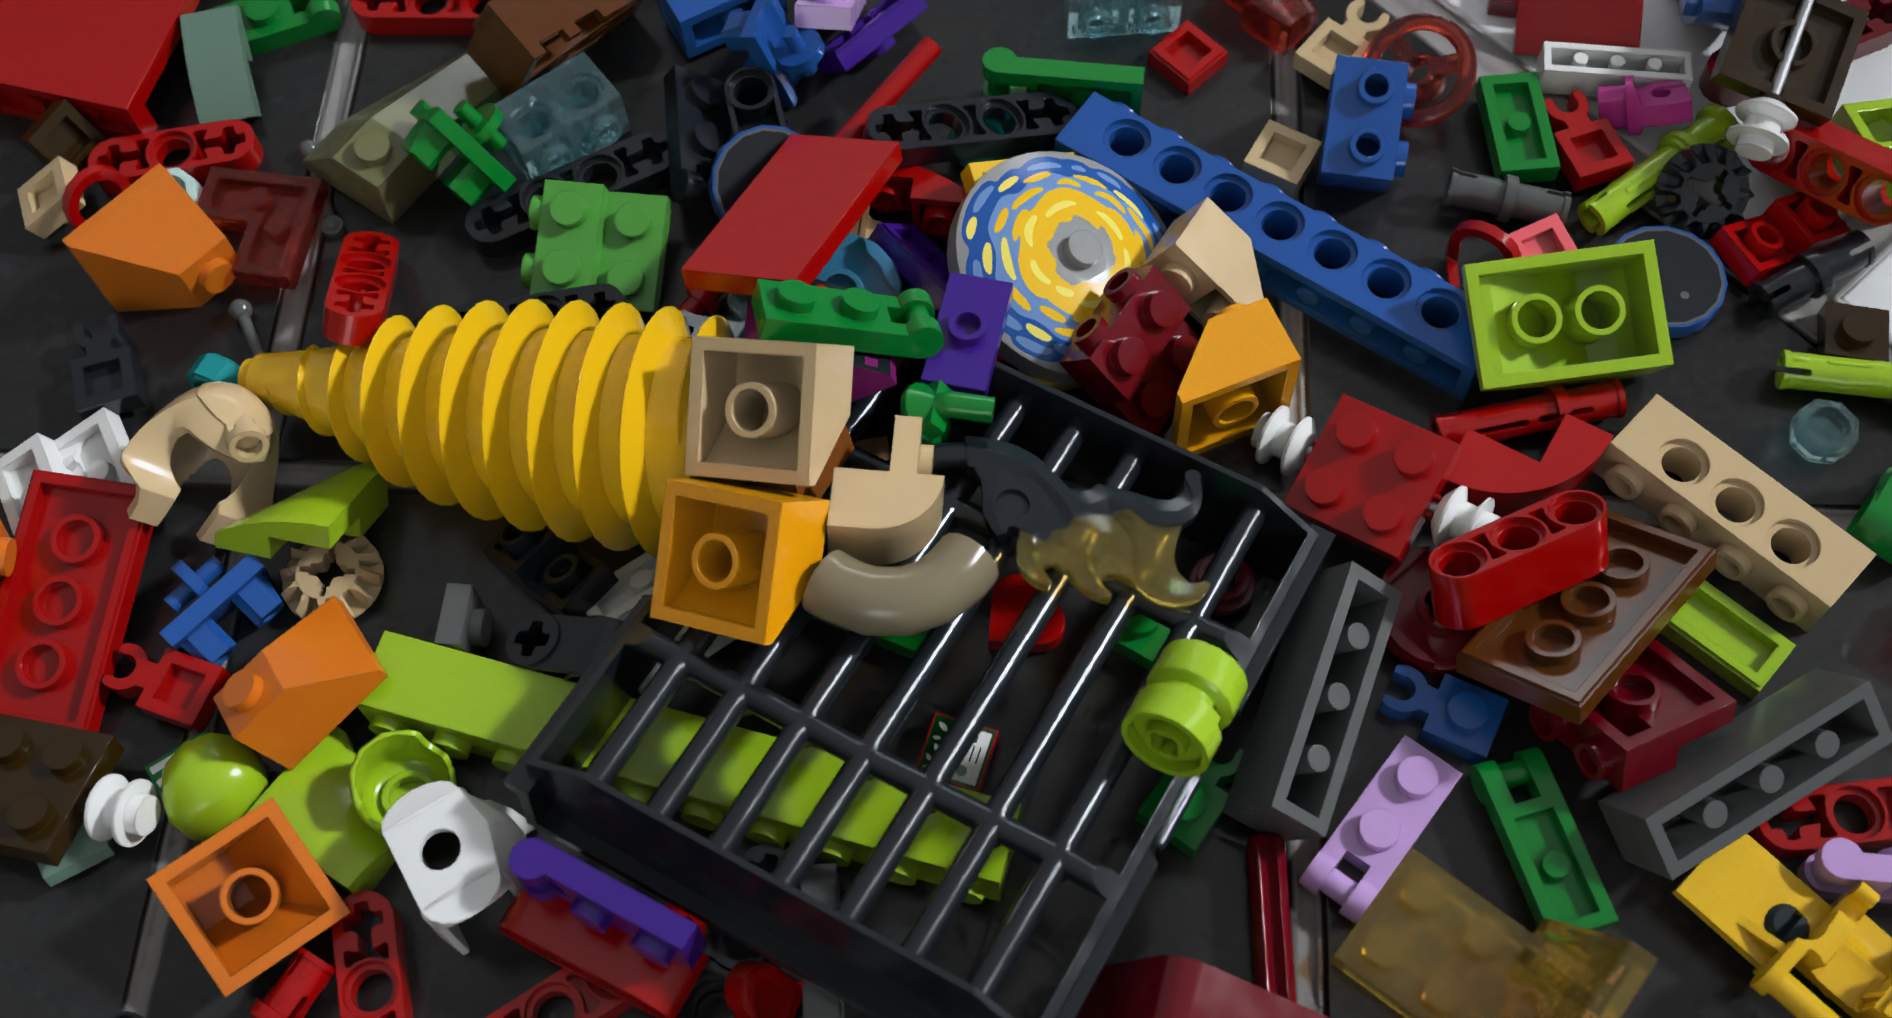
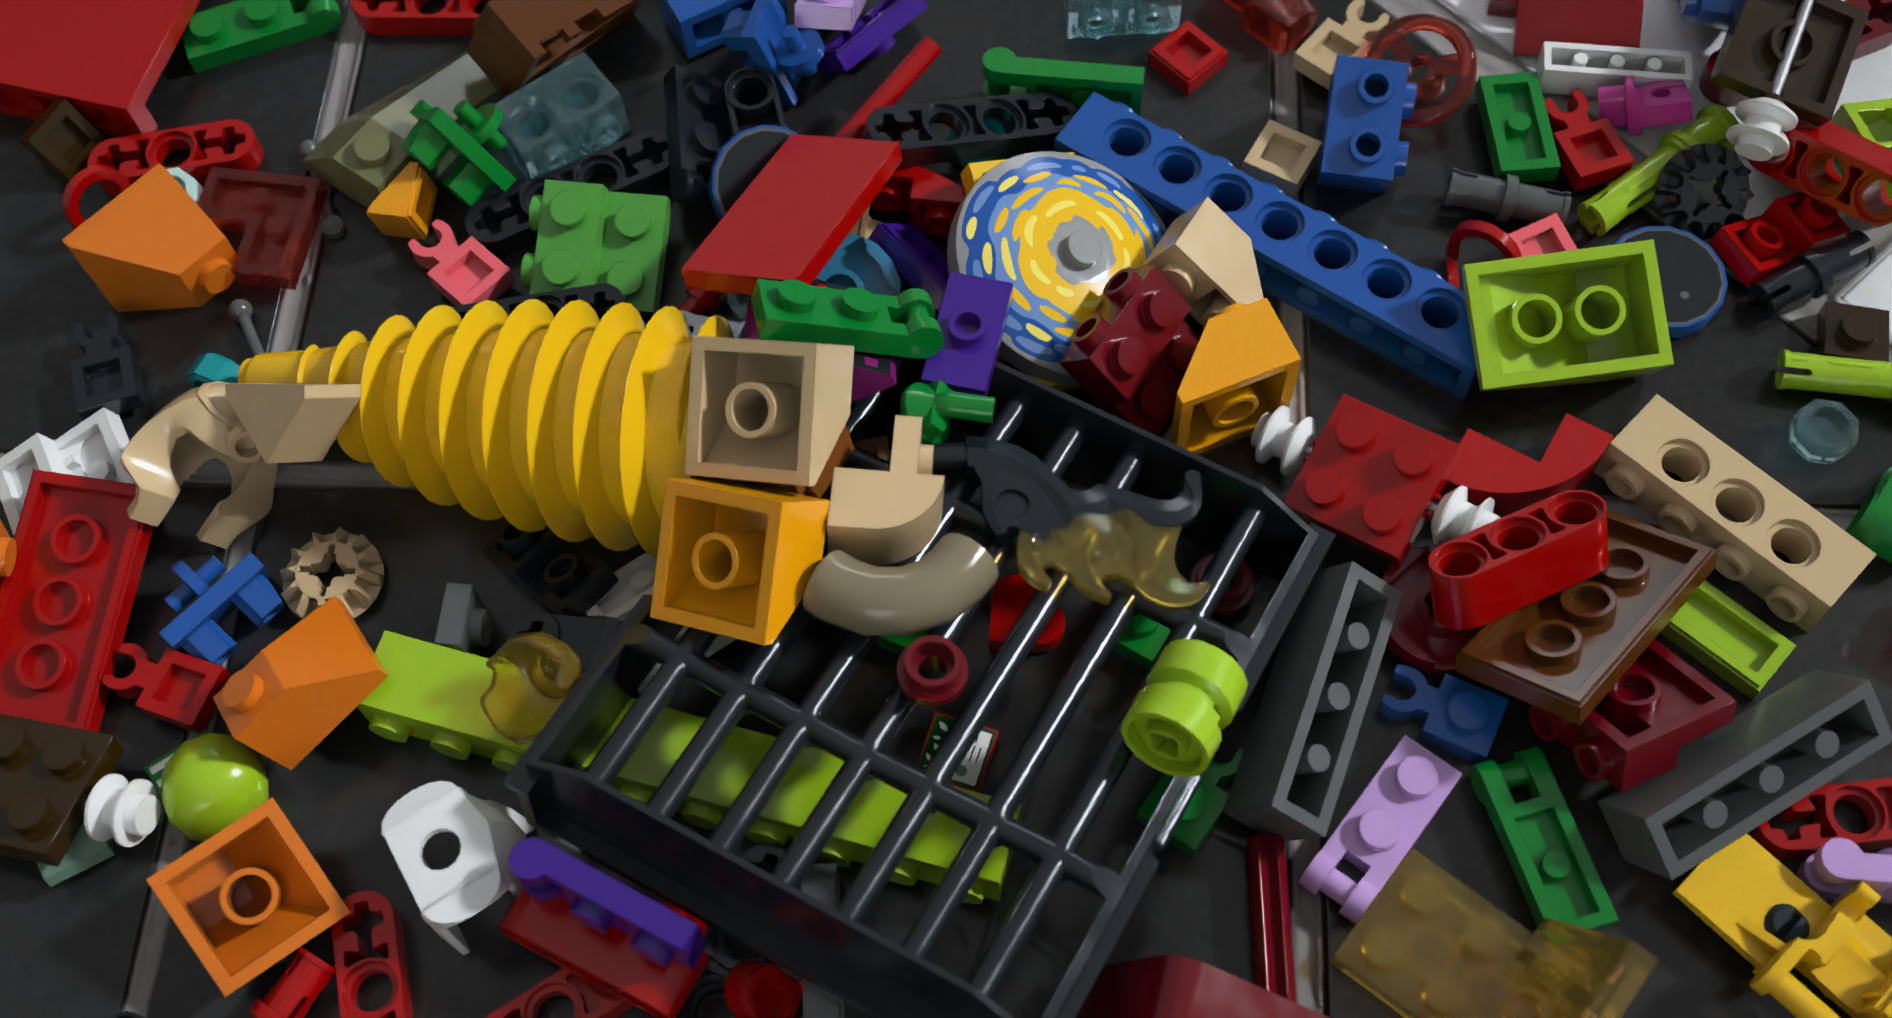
(42, 197): tan plate -> none
(219, 65): sand green slope -> none
(293, 418): none -> tan slope
(314, 517): lime slope -> none
(323, 815): lime slope -> none
(360, 288): red beam -> none
(392, 768): lime hair -> none
(405, 204): none -> light orange slope
(462, 272): none -> coral plate
(529, 684): none -> clear yellow hair
(935, 653): none -> dark red plate
(1534, 413): red pin -> none

